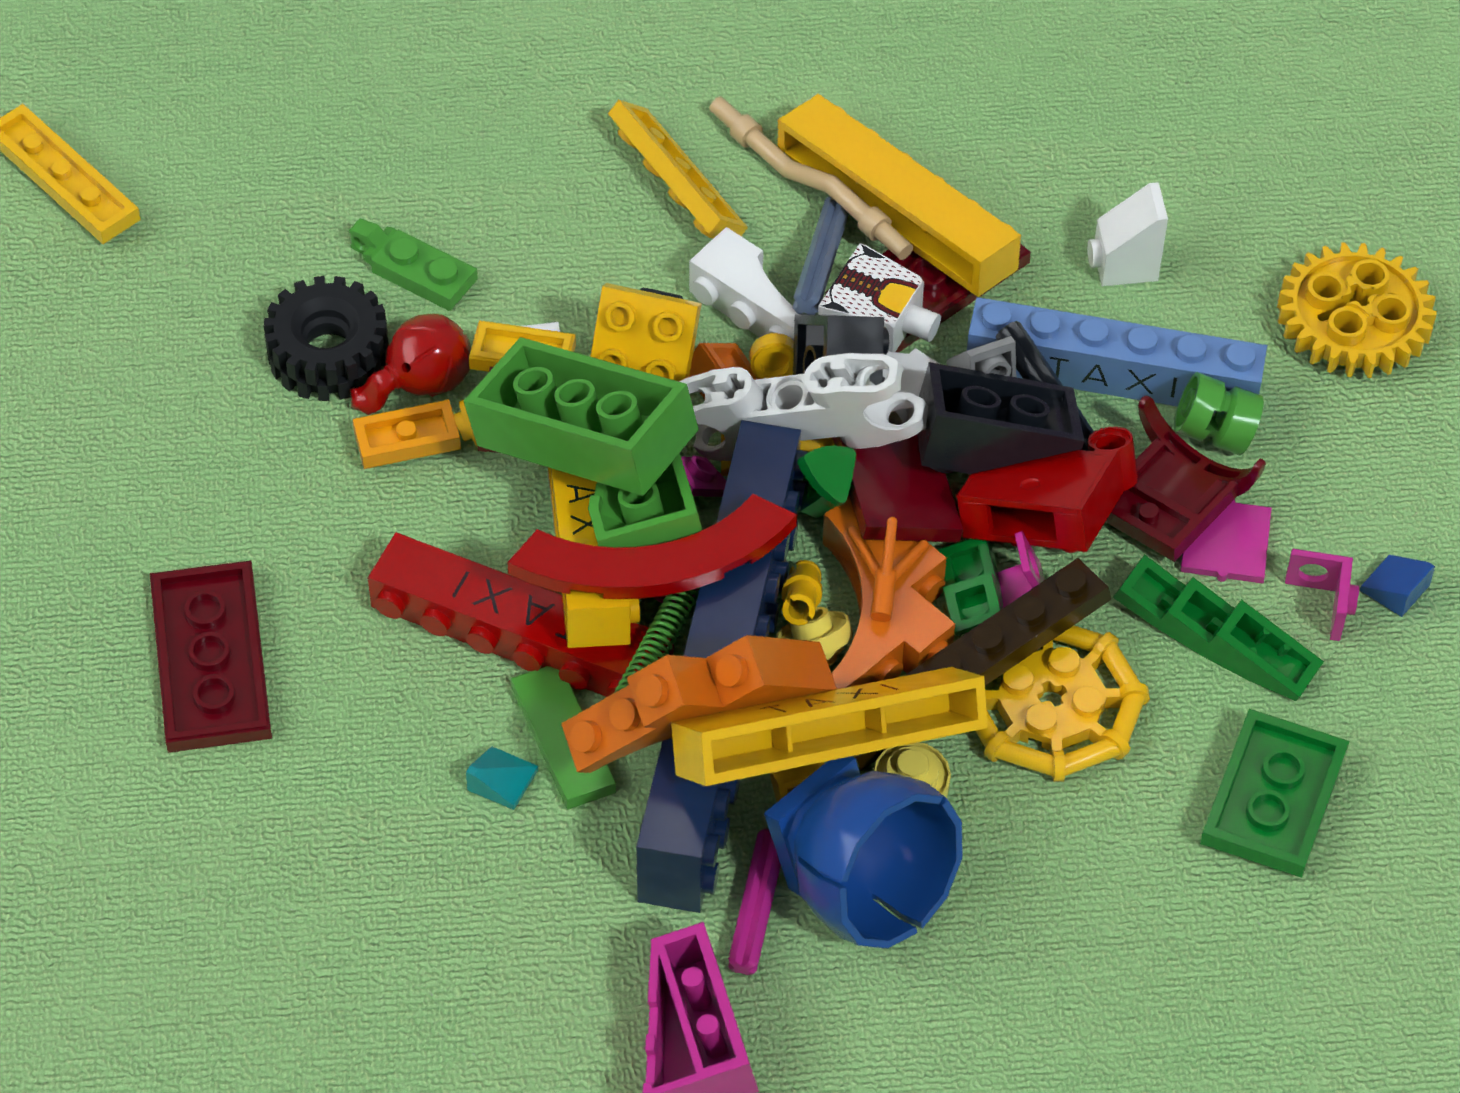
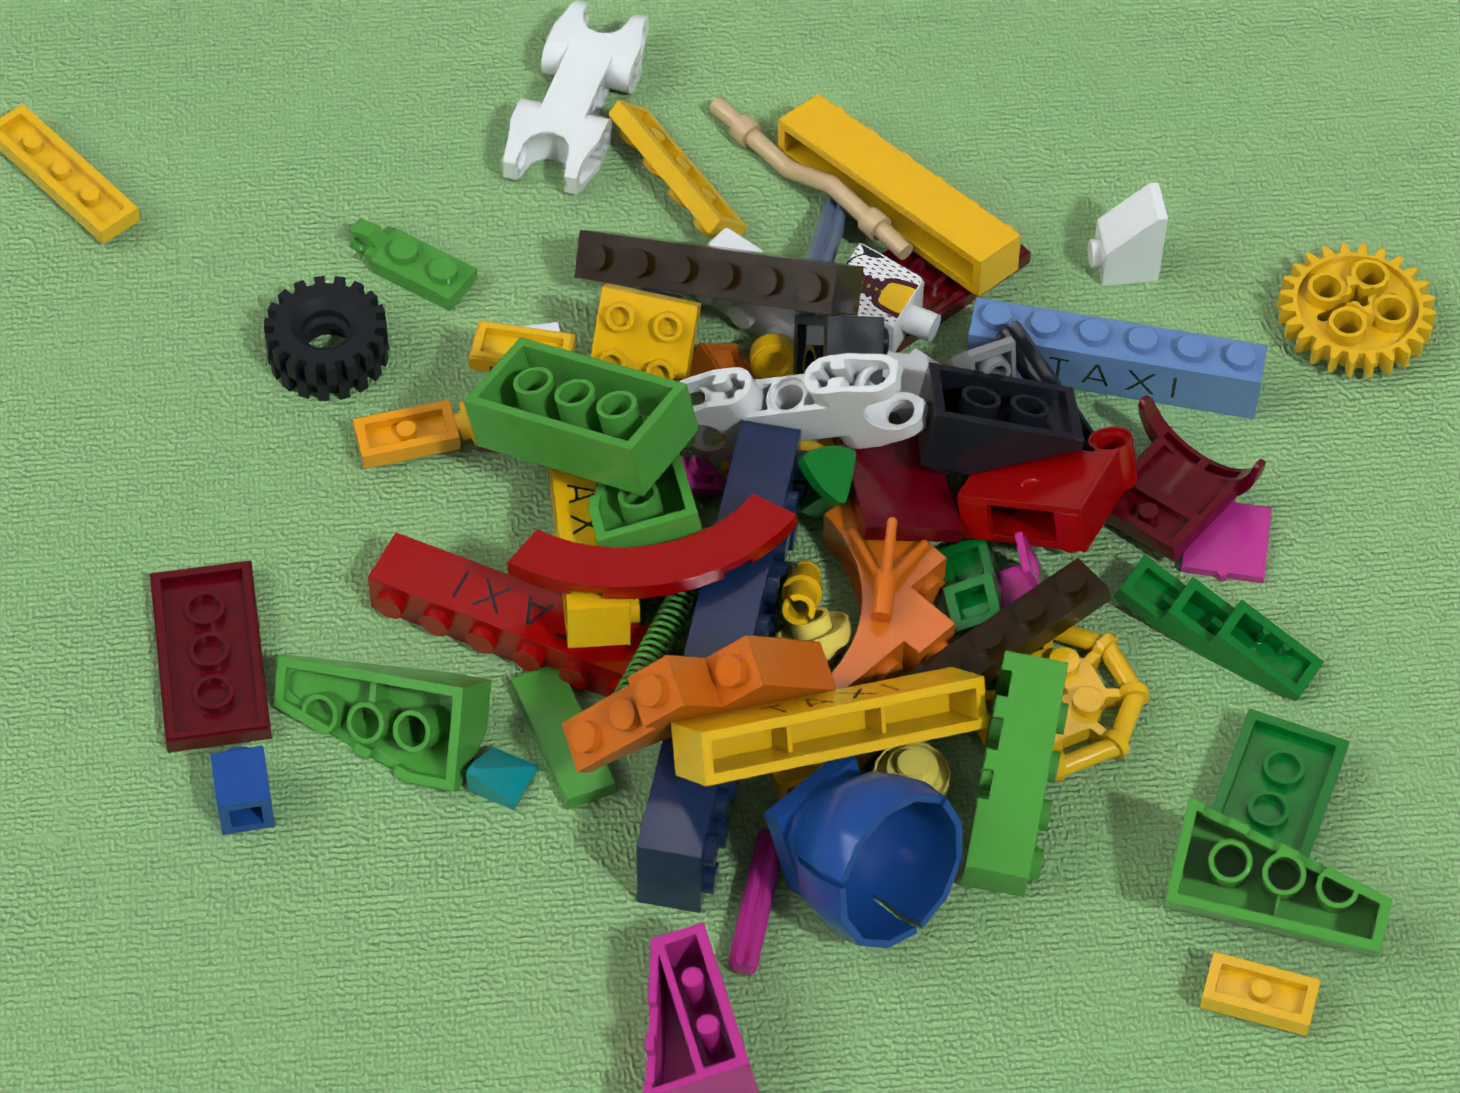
(242, 789): none -> blue brick
(403, 717): none -> bright green wedge
(423, 359): red piece -> none
(568, 119): none -> white piece
(719, 272): none -> dark brown brick
(1015, 773): none -> bright green wedge
(1235, 416): bright green wheel -> none
(1260, 993): none -> yellow plate
(1262, 884): none -> bright green wedge
(1336, 580): dark pink bracket -> none
(1398, 582): blue slope -> none

